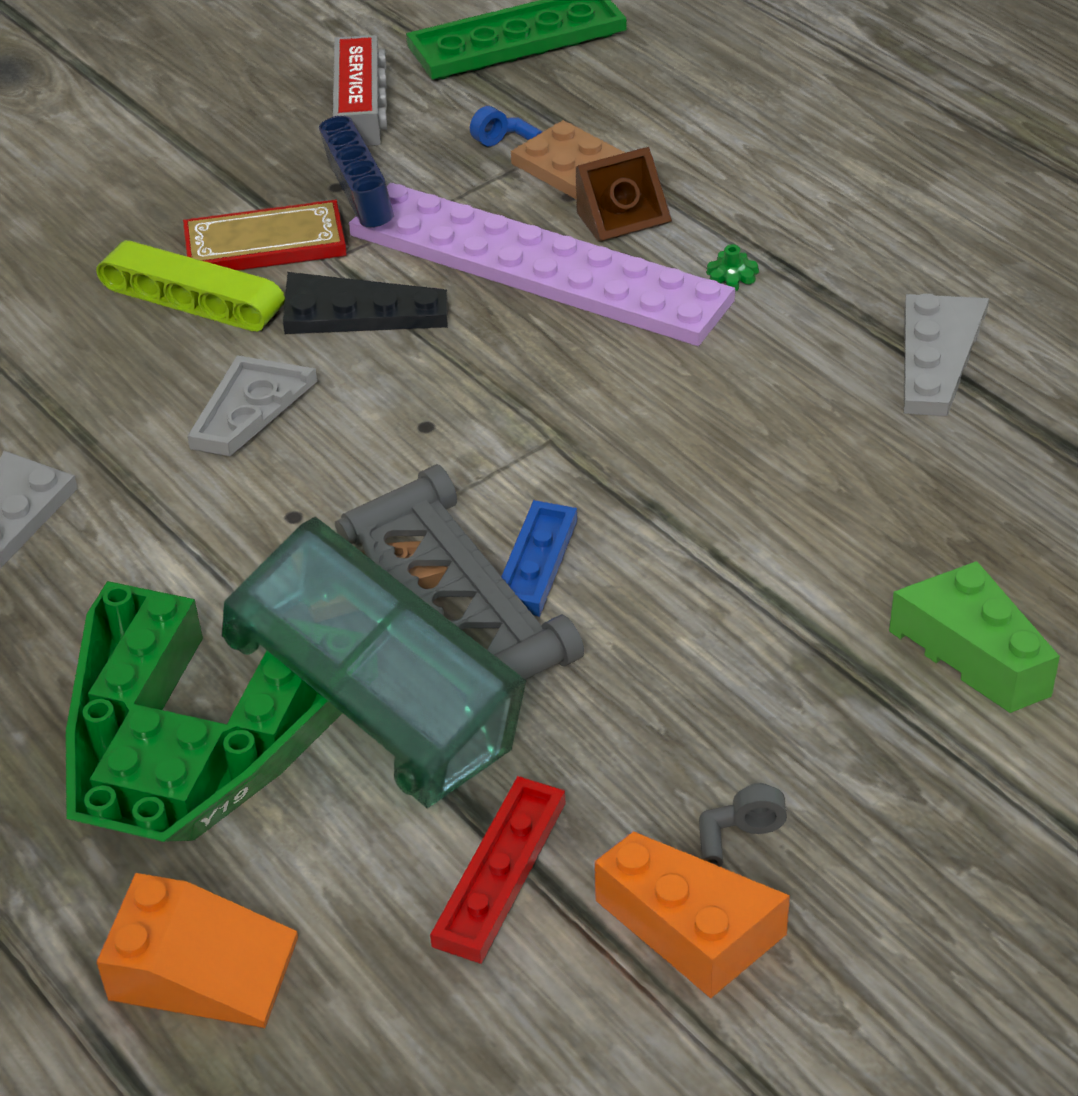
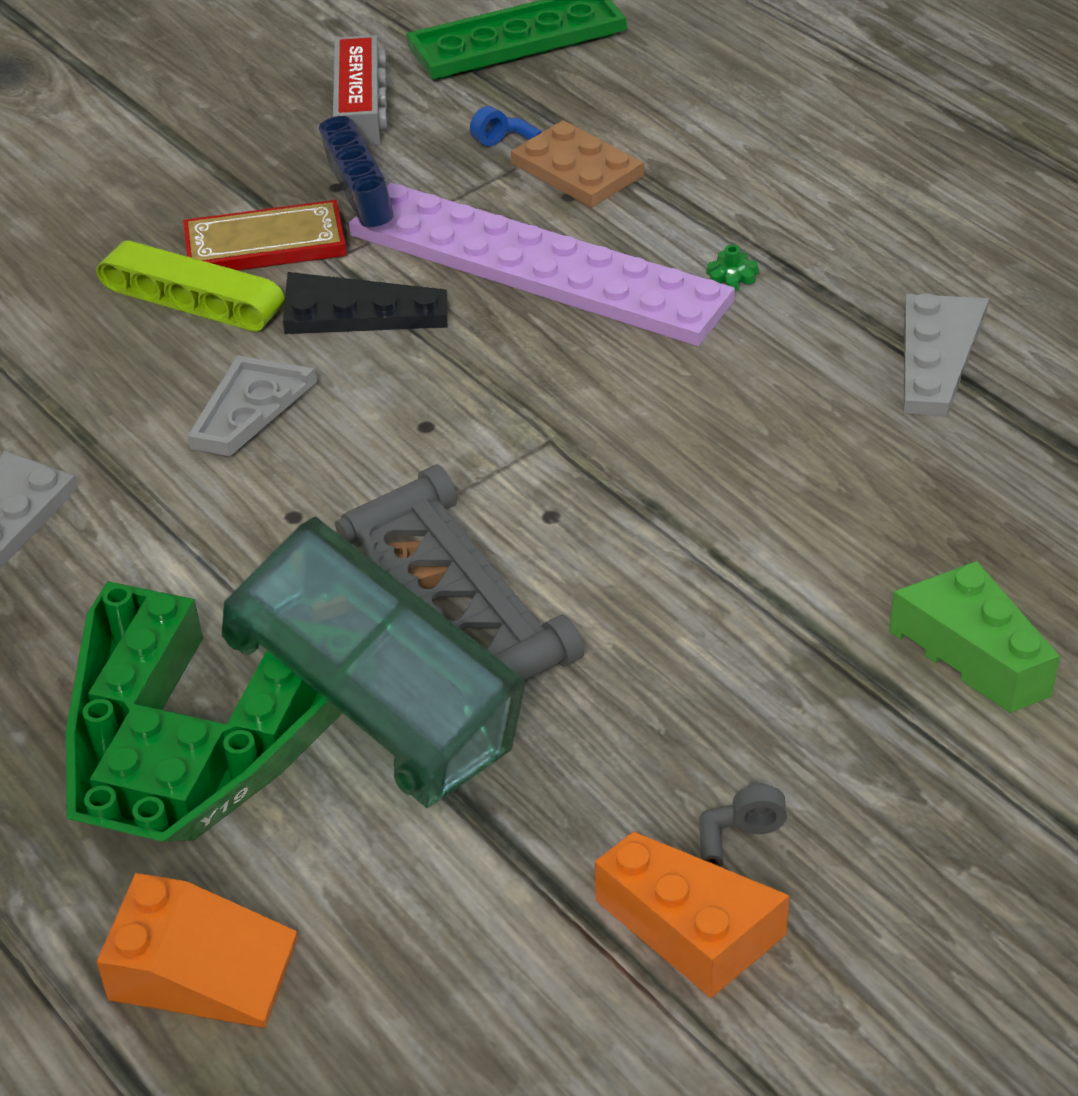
(498, 870): red plate -> none
(539, 552): blue plate -> none
(620, 195): reddish brown slope -> none

